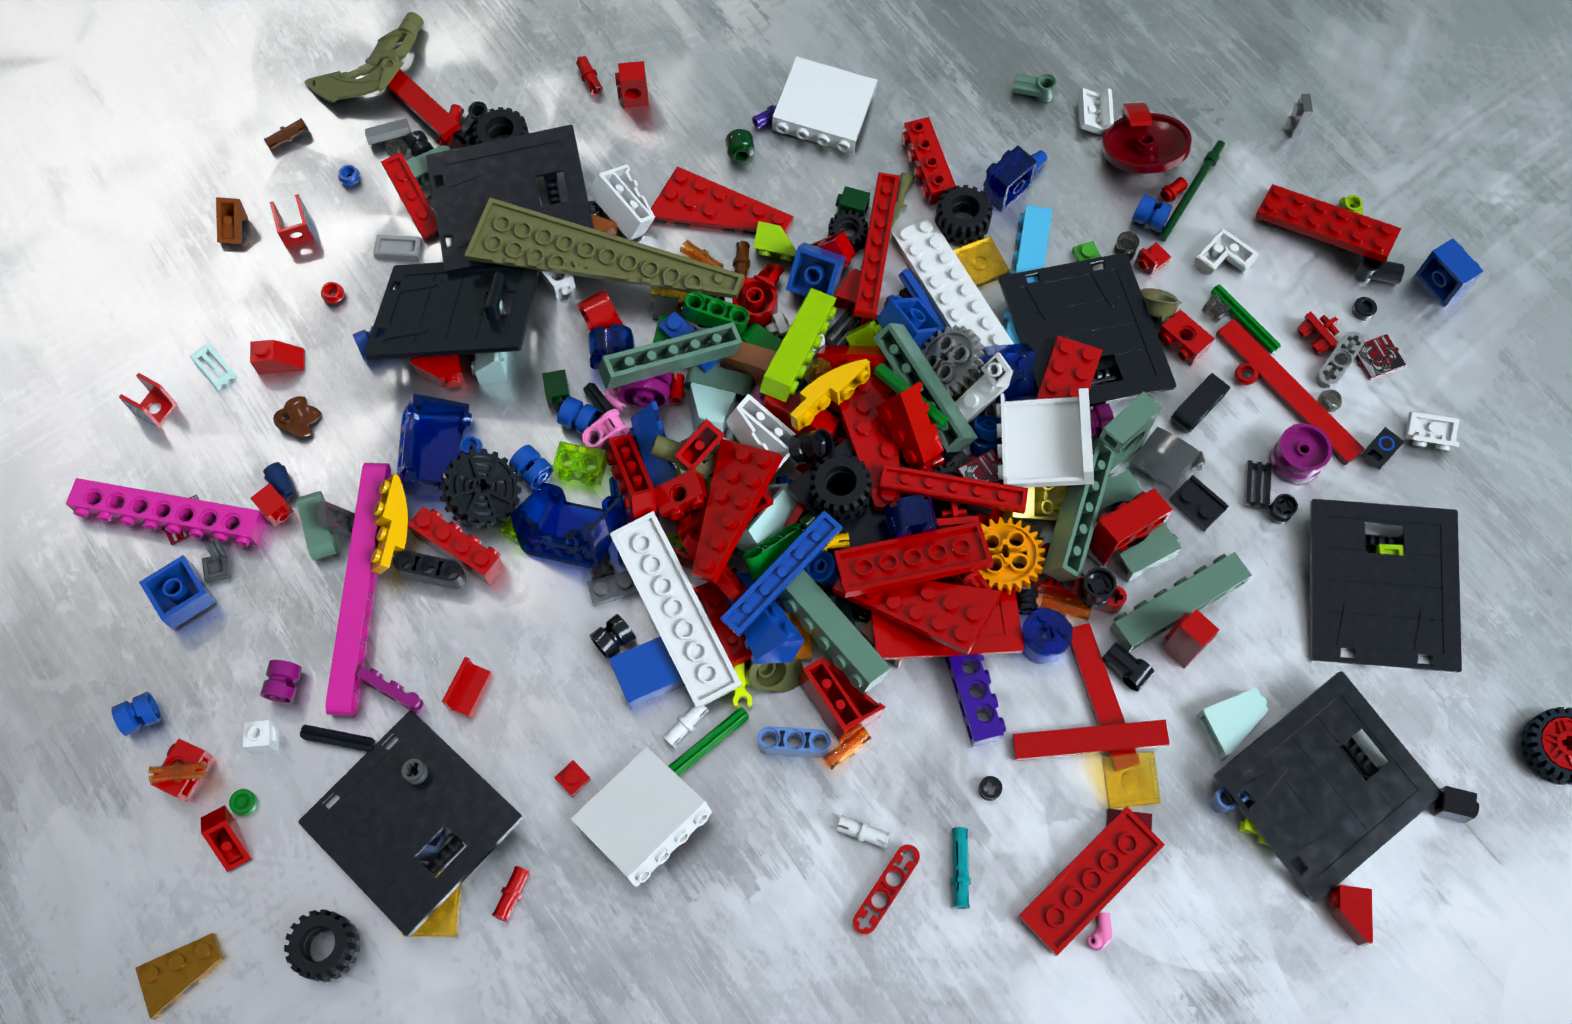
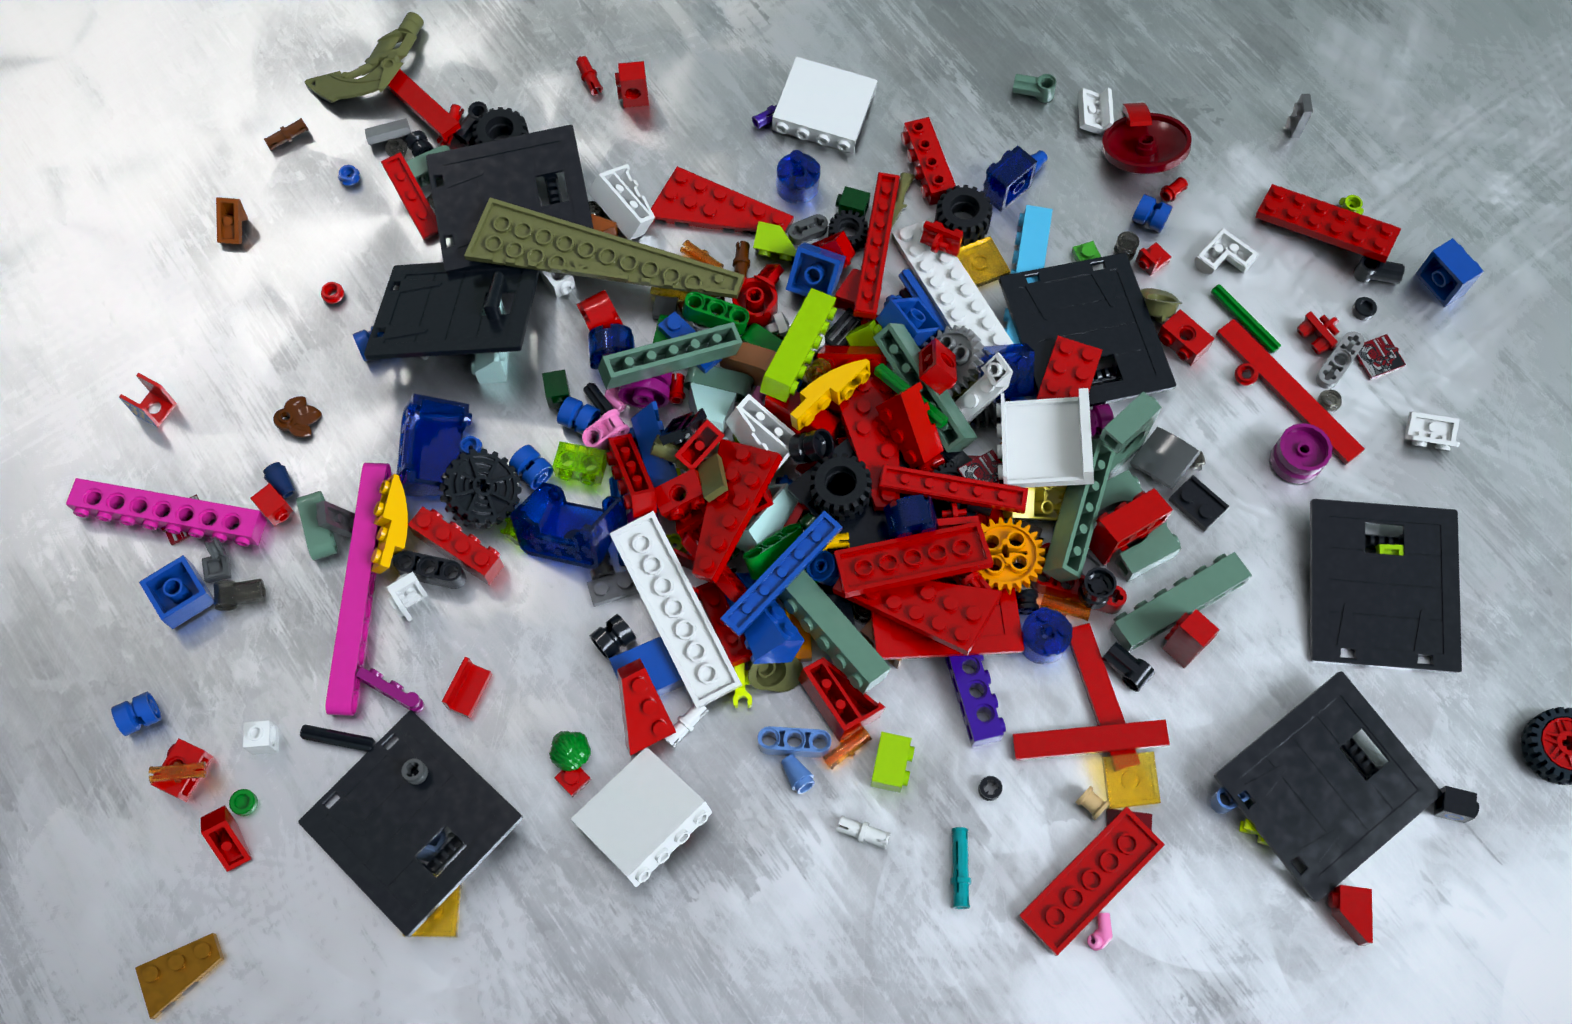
(222, 378): light aqua tile -> none
(230, 594): none -> clear smoke piece
(276, 357): red slope -> none
(281, 681): magenta wheel -> none
(301, 941): black tyre -> none
(304, 227): red piece -> none
(398, 247): light grey tile -> none
(404, 593): none -> white bracket
(440, 370): red slope -> none
(511, 893): red pin -> none
(569, 750): none -> green hair
(642, 708): none -> red wedge
(680, 426): none -> black plate
(709, 741): green axle -> none
(712, 477): none -> olive tile
(740, 145): dark green head -> none
(797, 177): none -> clear blue brick
(798, 775): none -> medium blue cone
(808, 230): none -> dark grey beam
(882, 887): red beam -> none
(891, 762): none -> lime brick
(937, 366): none -> red brick
(941, 238): none -> red hips
(986, 431): blue wheel -> none
(1092, 803): none -> tan bush
(1200, 402): black beam -> none
(1209, 161): dark green bar -> none
(1216, 308): clear smoke wheel -> none
(1232, 720): light aqua slope -> none
(1259, 467): black tile -> none
(1287, 508): black wheel -> none
(1382, 448): black brick -> none

